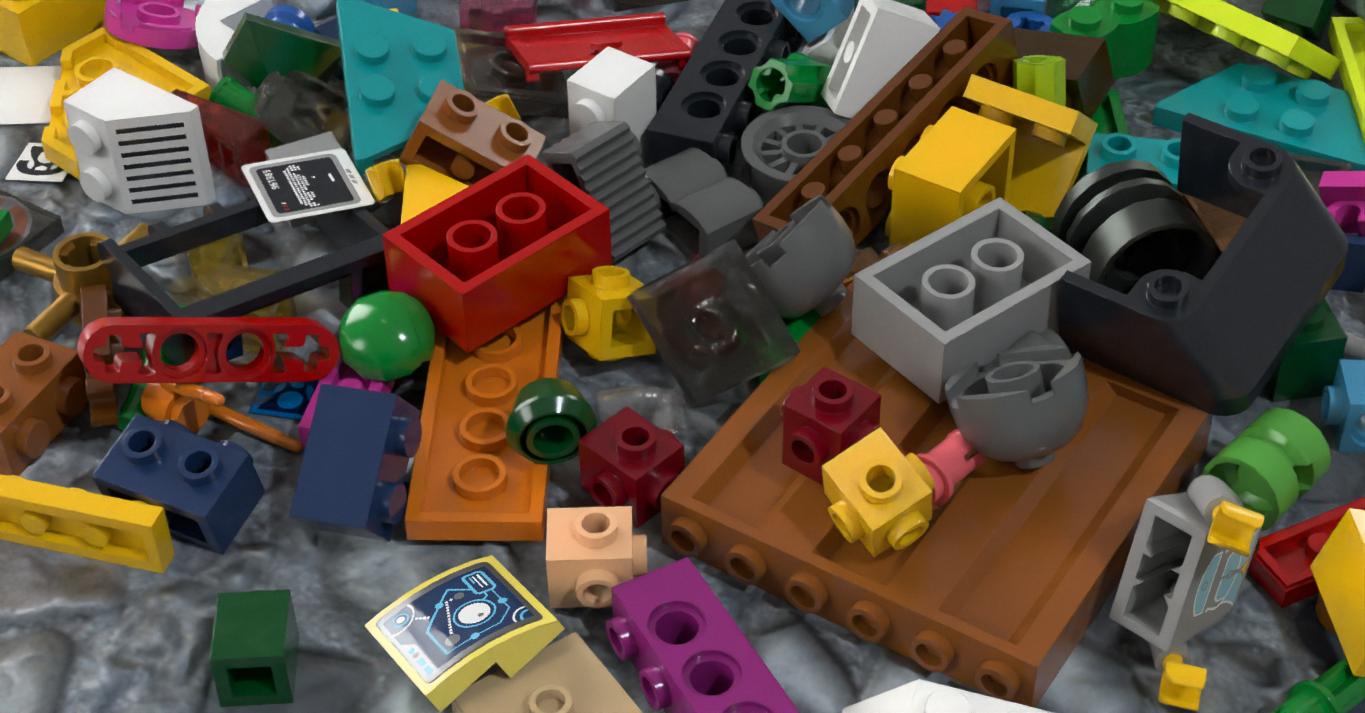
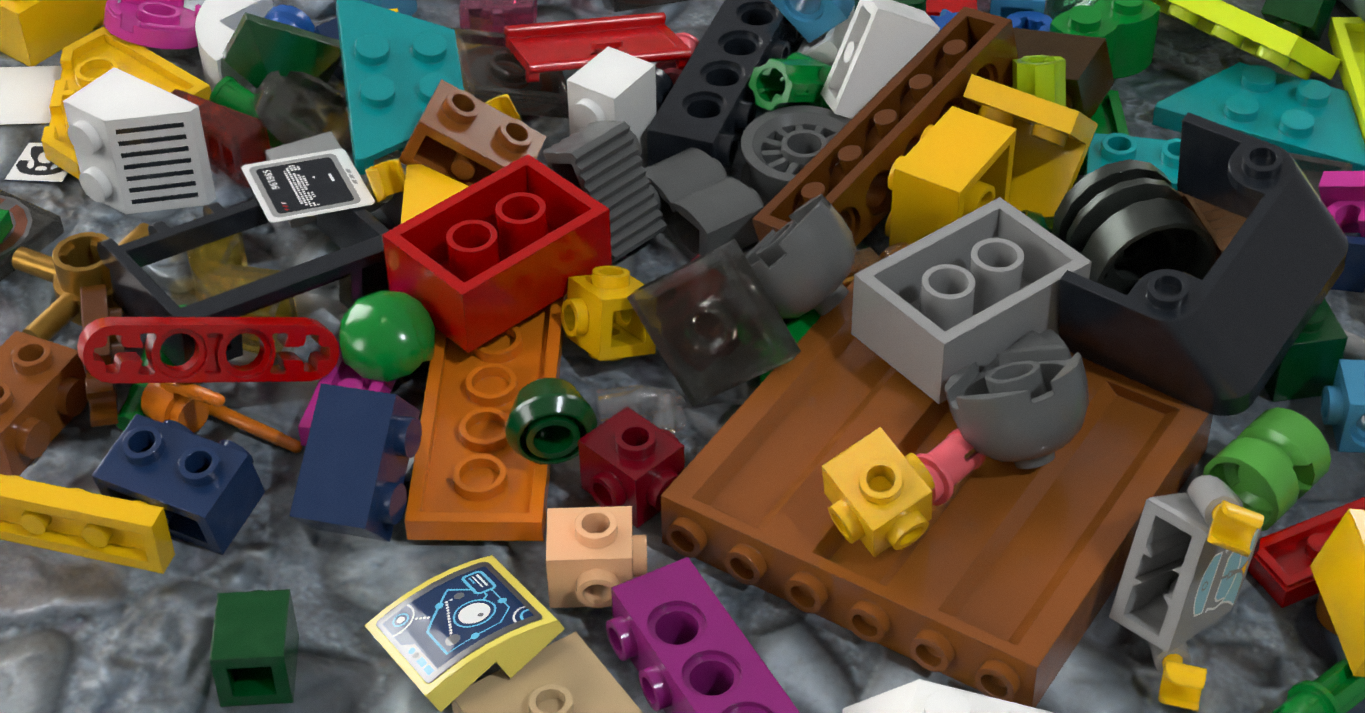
(283, 398): sticker -> none
(825, 421): dark red brick -> none

